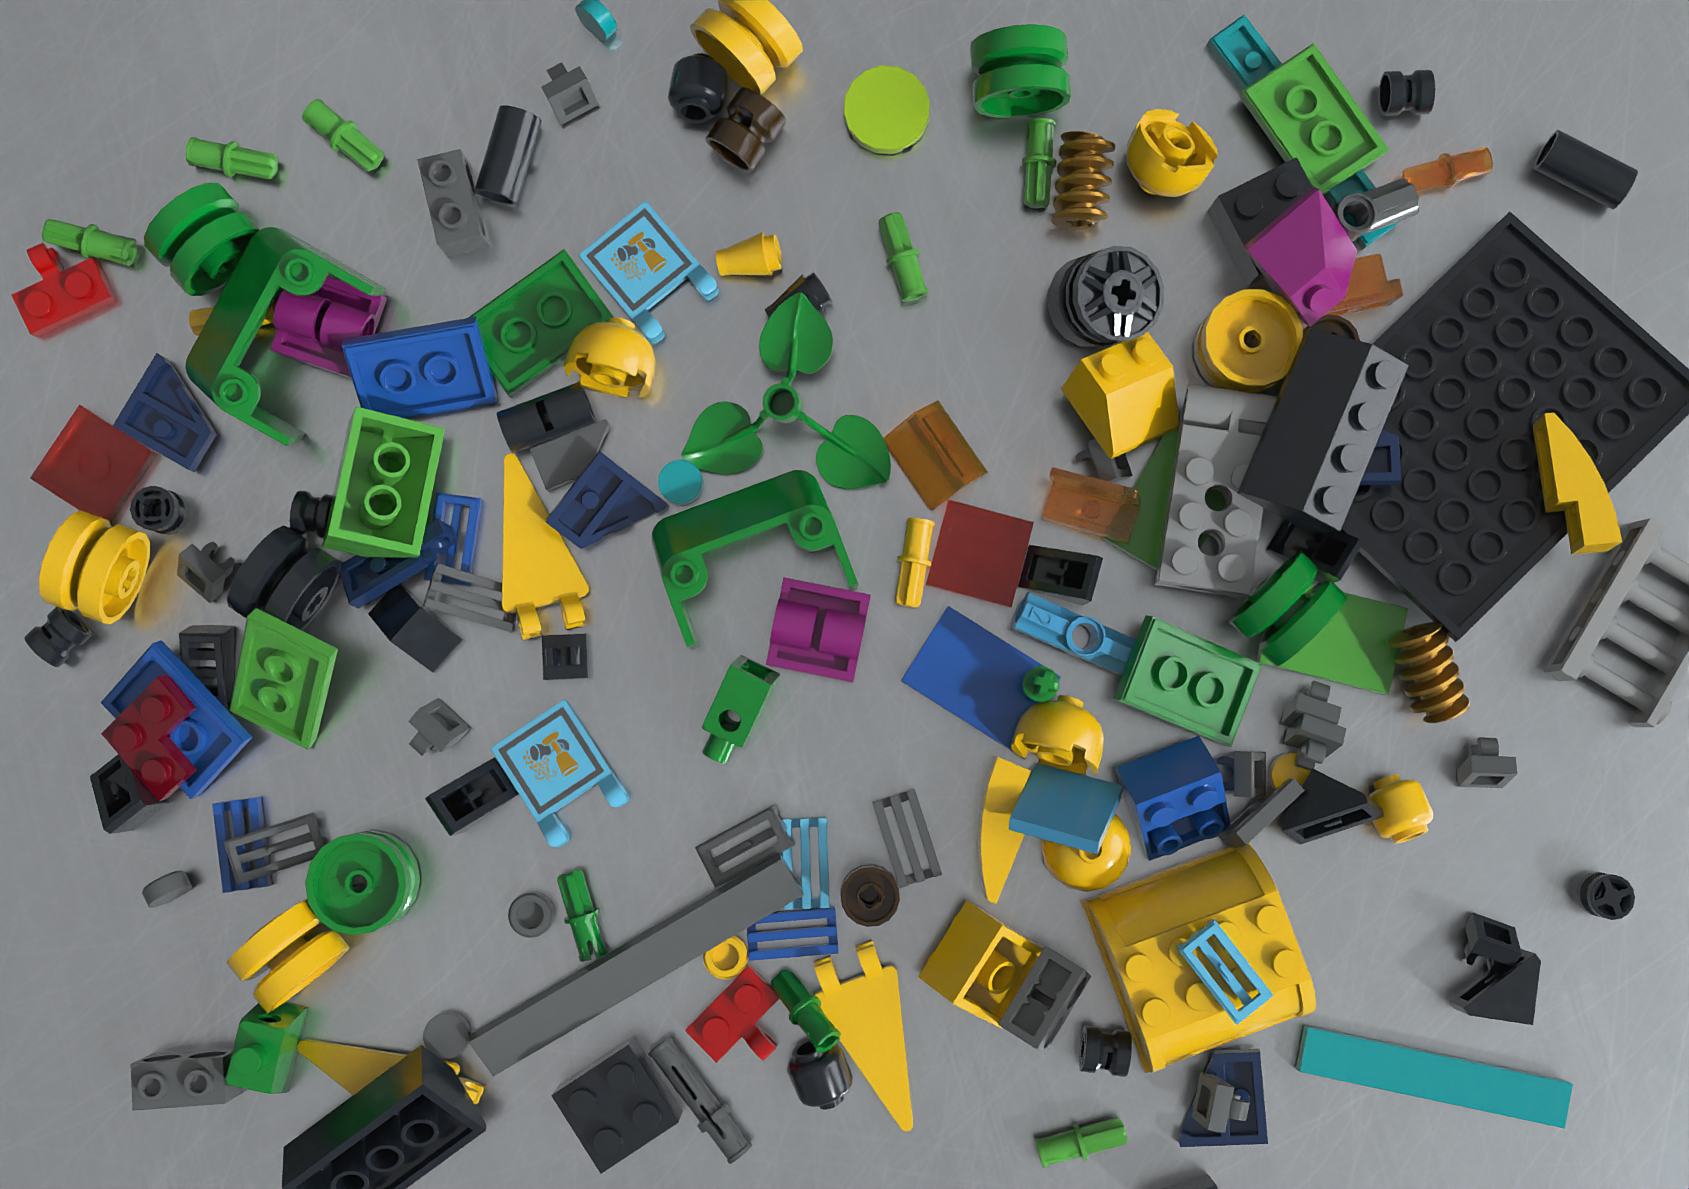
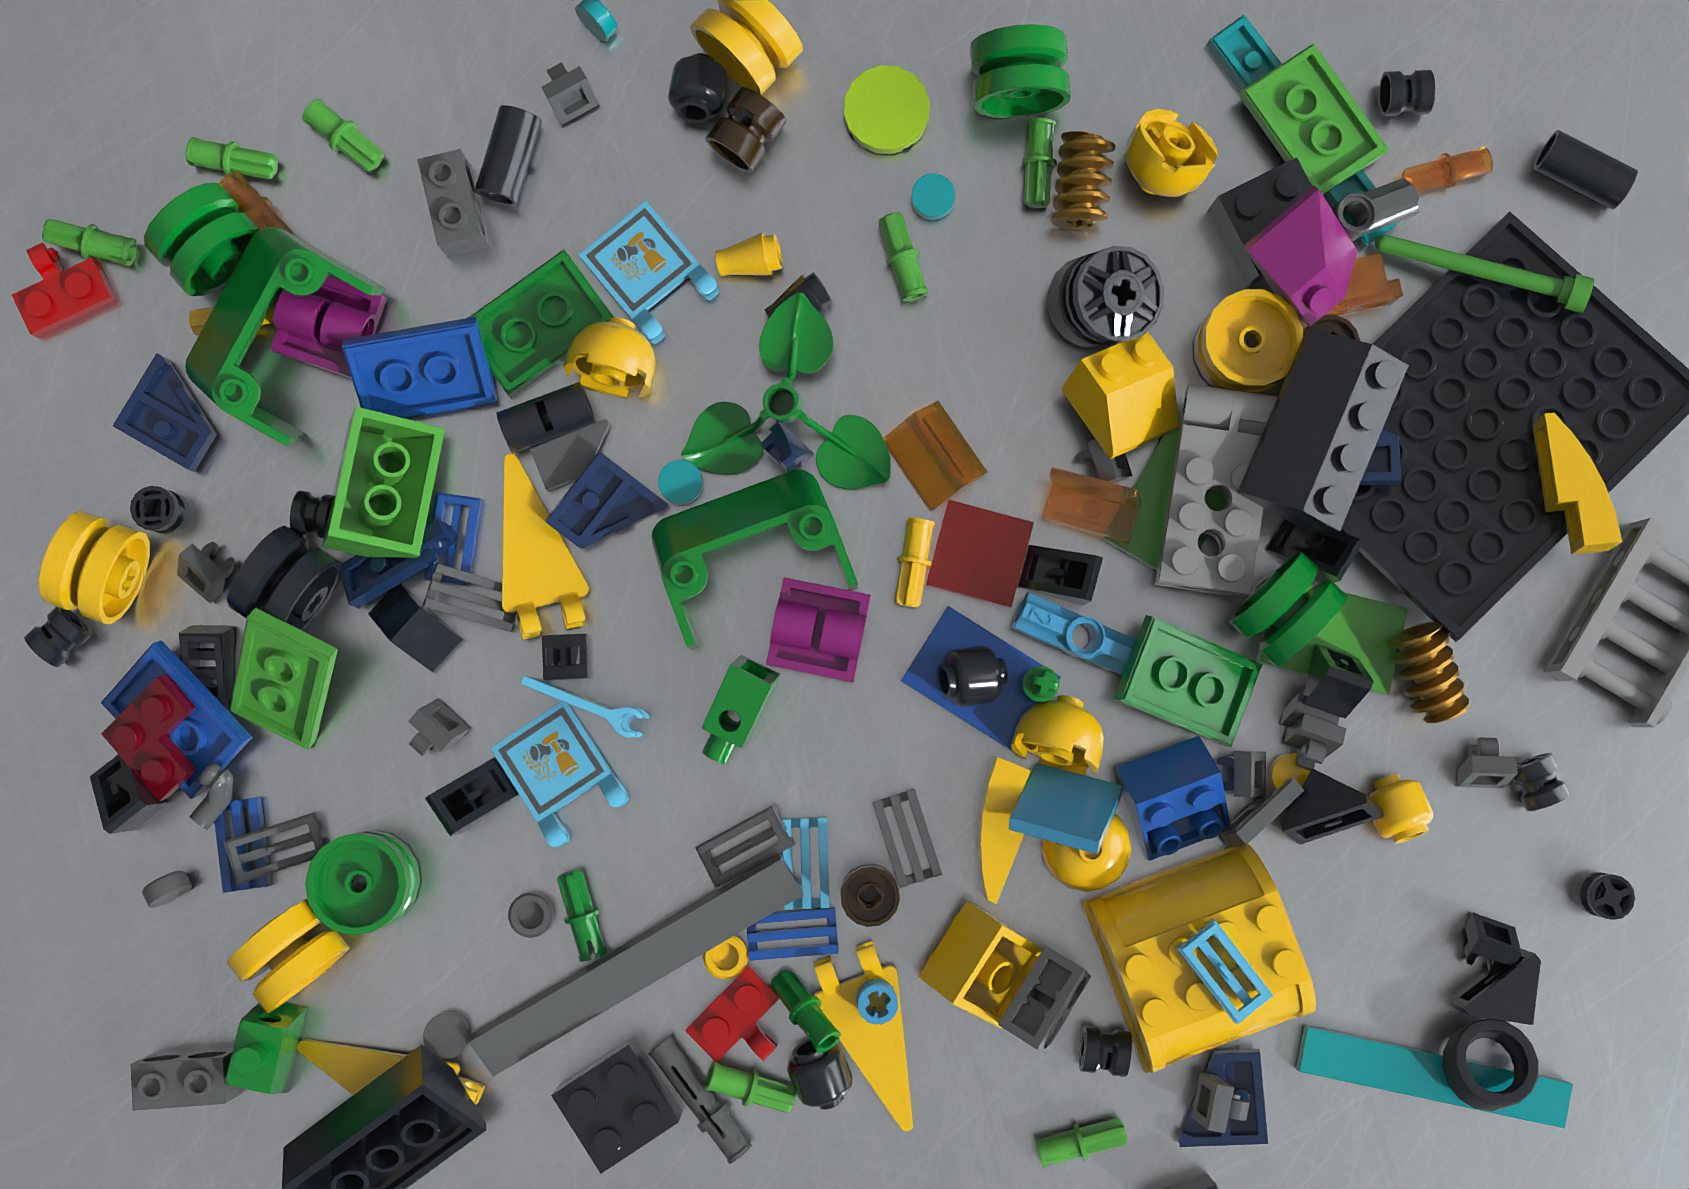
(93, 465): clear red tile -> none
(218, 797): none -> dark grey arm
(251, 203): none -> clear orange axle
(618, 718): none -> medium azure flag
(750, 1087): none -> bright green axle
(785, 447): none -> dark blue slope
(863, 1001): none -> dark azure bush
(933, 196): none -> teal tile
(971, 676): none -> black head
(1336, 681): none -> black slope
(1516, 1045): none -> black tyre
(1540, 782): none -> black wheel
(1570, 291): none -> bright green piece

